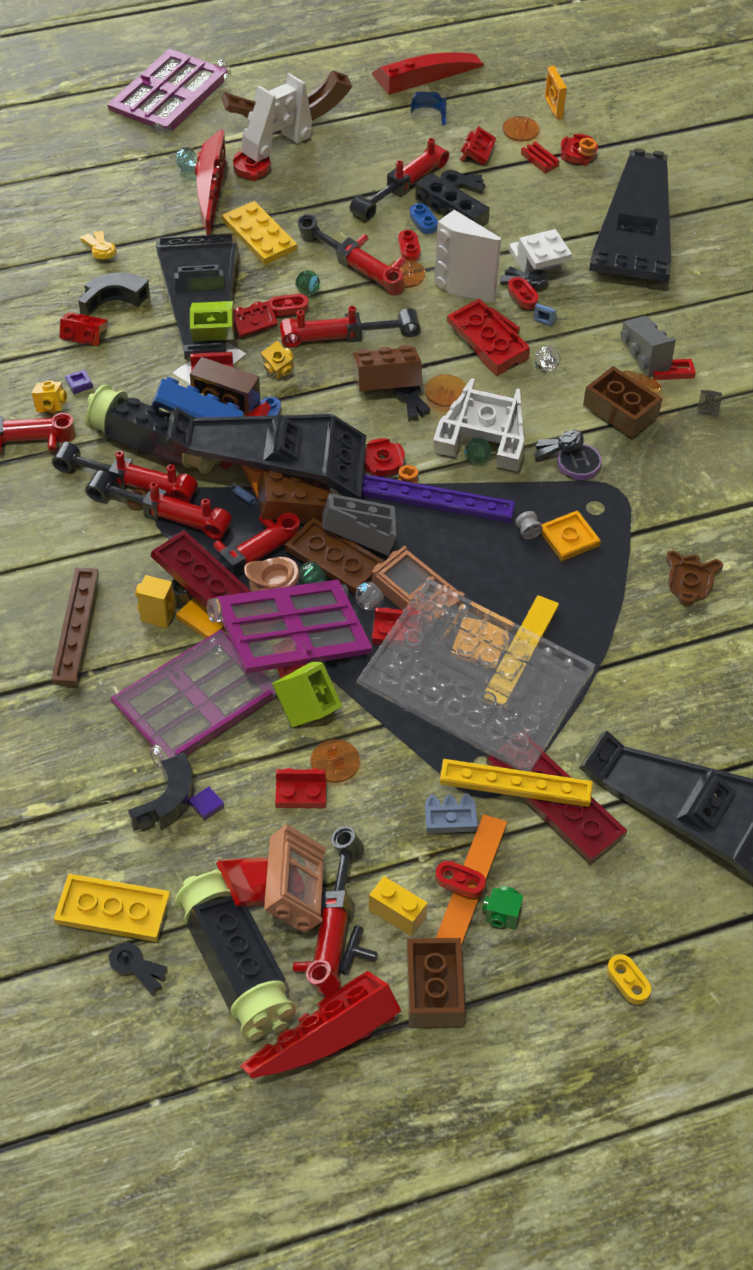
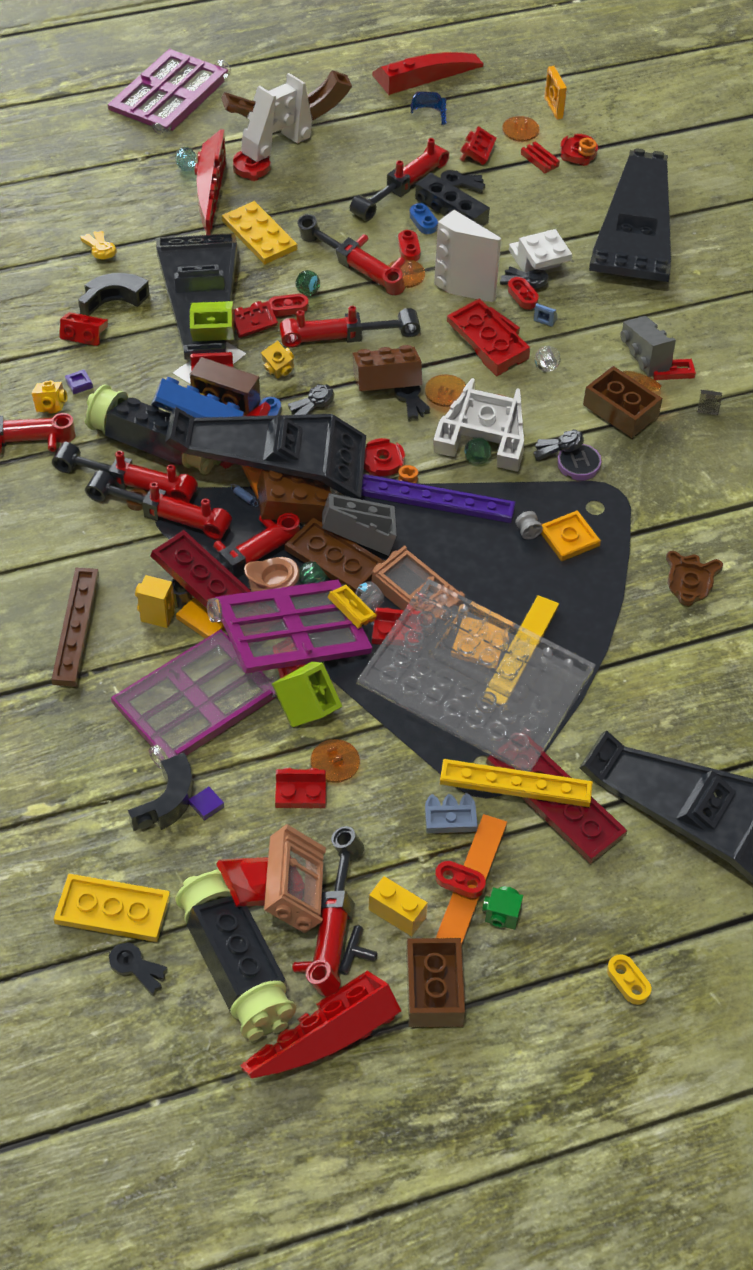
(318, 396): none -> piece
(351, 606): none -> yellow tile

